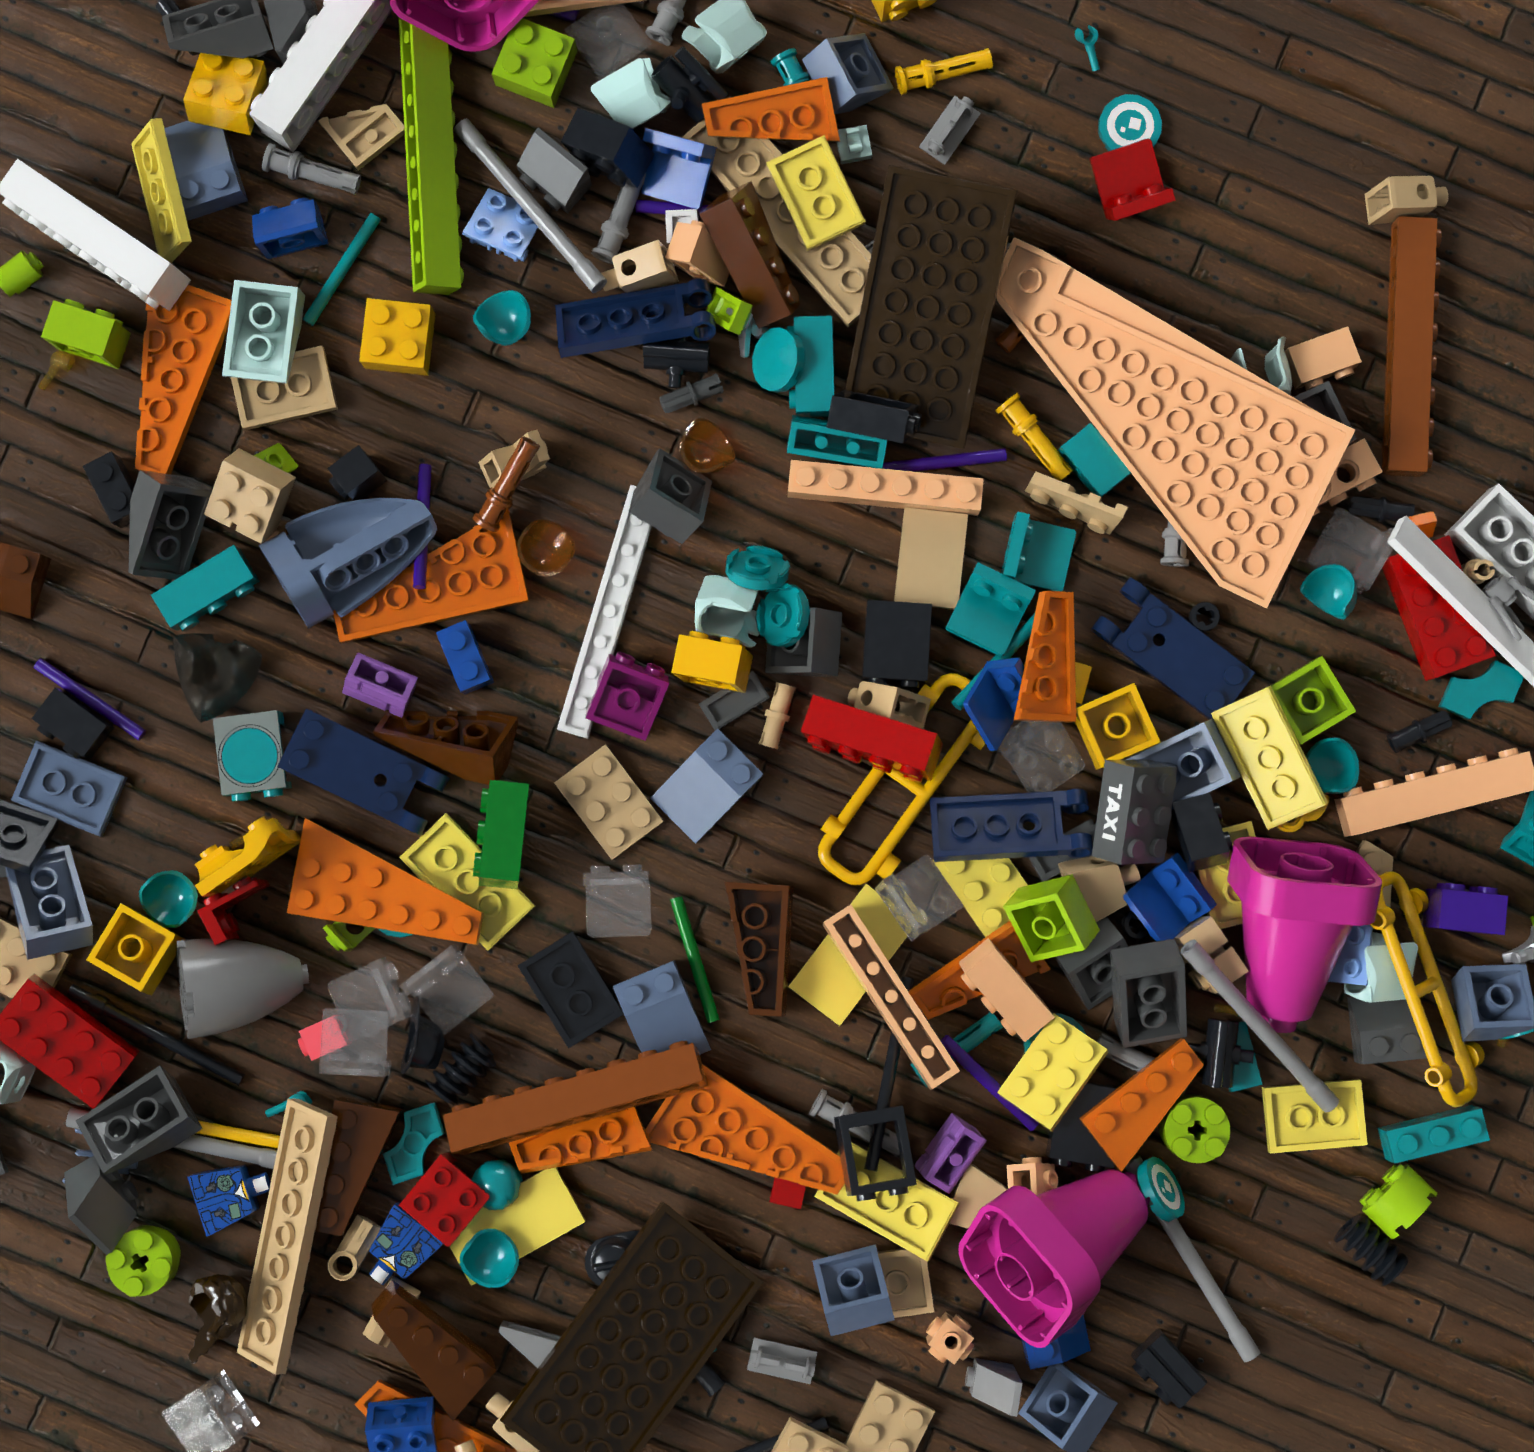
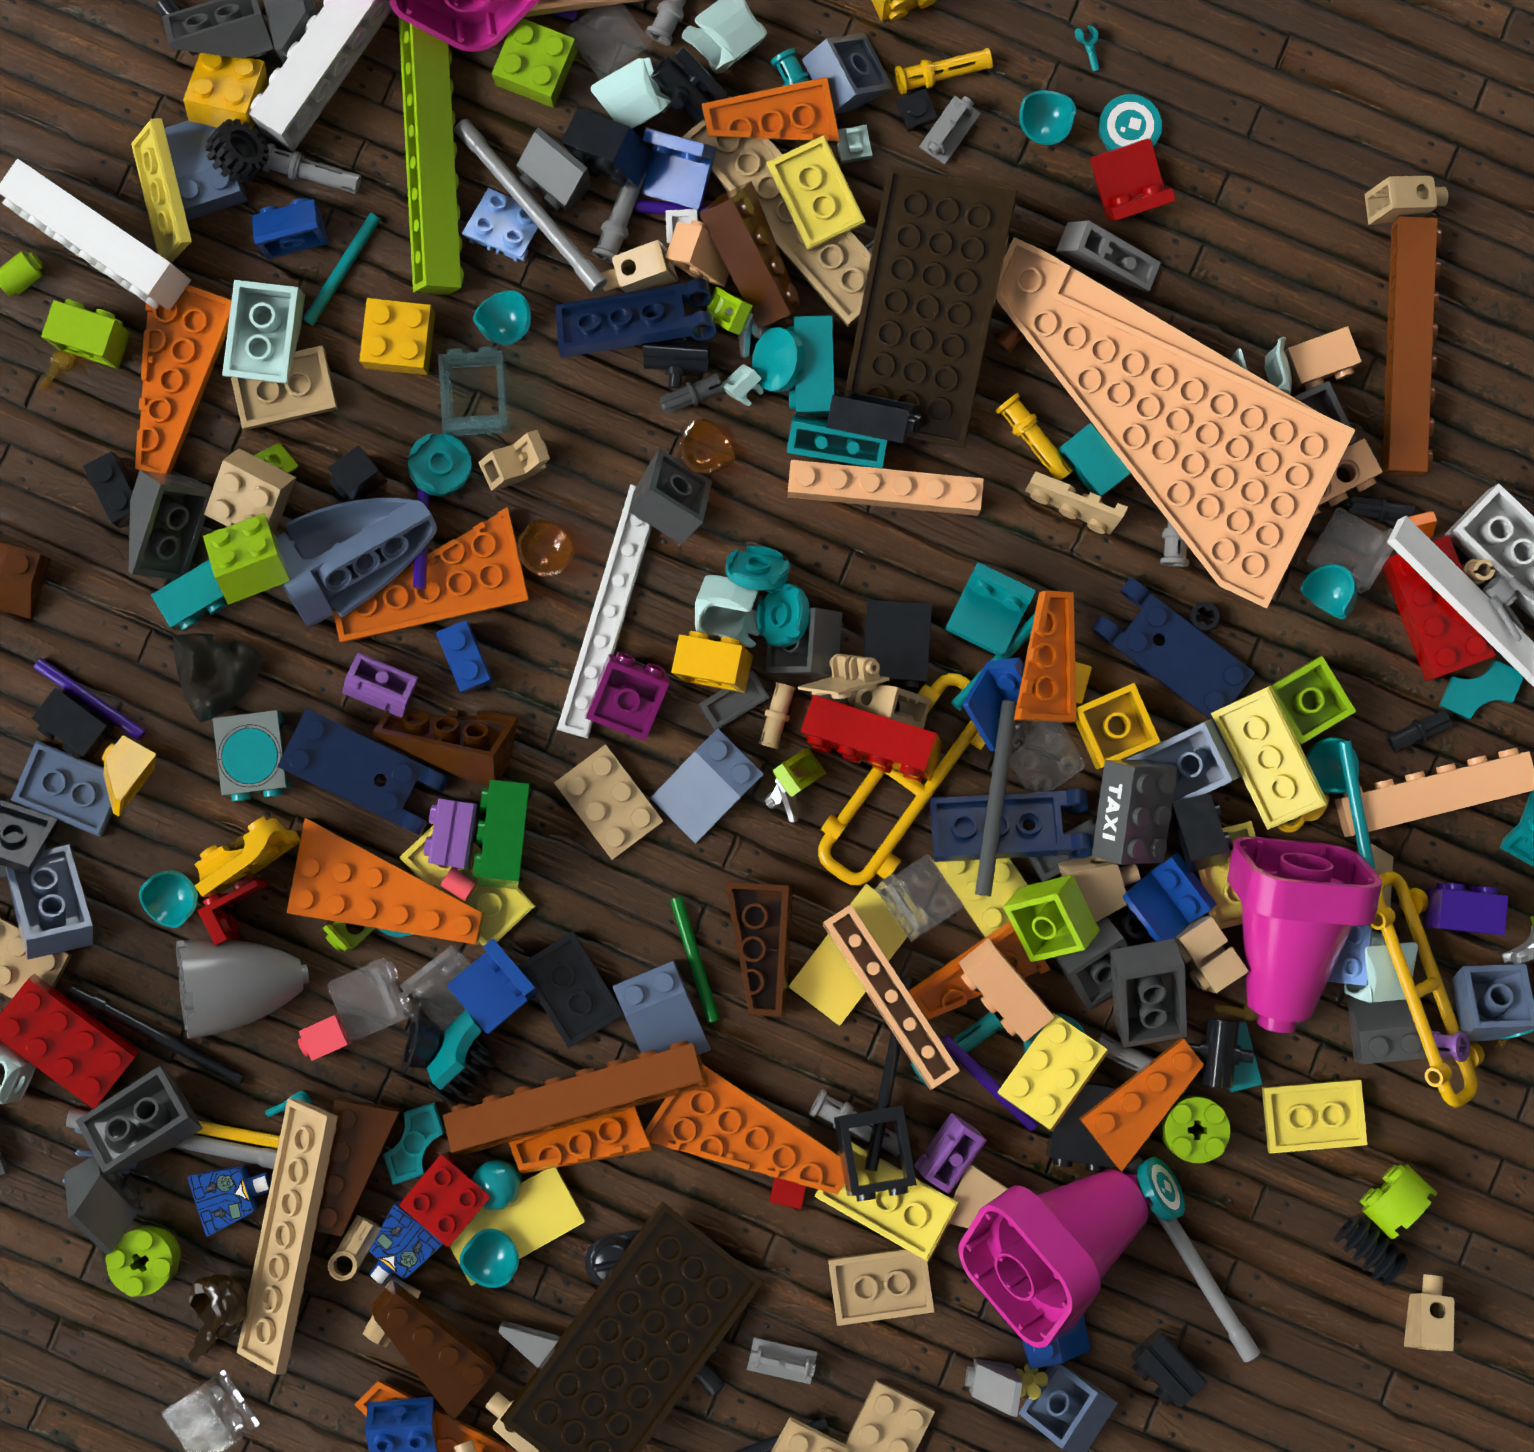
(125, 771): none -> yellow slope
(135, 949): yellow brick -> none
(228, 159): none -> black tyre
(246, 558): none -> lime brick
(354, 1042): clear bracket -> none
(364, 133): tan wing -> none
(439, 464): none -> teal tile
(452, 833): none -> medium lavender brick
(452, 1055): none -> teal tile
(458, 884): none -> coral hinge
(473, 424): none -> clear light blue window
(492, 988): none -> blue bracket
(500, 497): dark orange pin -> none
(618, 902): clear bracket -> none
(741, 382): none -> light aqua tile
(792, 778): none -> lime piece
(848, 675): none -> tan hinge
(853, 1290): sand blue slope -> none
(916, 110): none -> black plate
(931, 557): tan tile -> none
(948, 461): dark purple bar -> none
(949, 1326): light nougat brick -> none
(996, 799): none -> dark grey piece
(1031, 1381): none -> light yellow plant
(1033, 1175): light nougat brick -> none
(1038, 553): teal bracket -> none
(1047, 116): none -> teal helmet
(1107, 254): none -> light grey slope
(1206, 966): light grey piece -> none
(1356, 802): none -> teal bar
(1426, 1329): none -> tan torso
(1433, 1134): teal brick -> none
(1453, 1046): none -> medium lavender bush

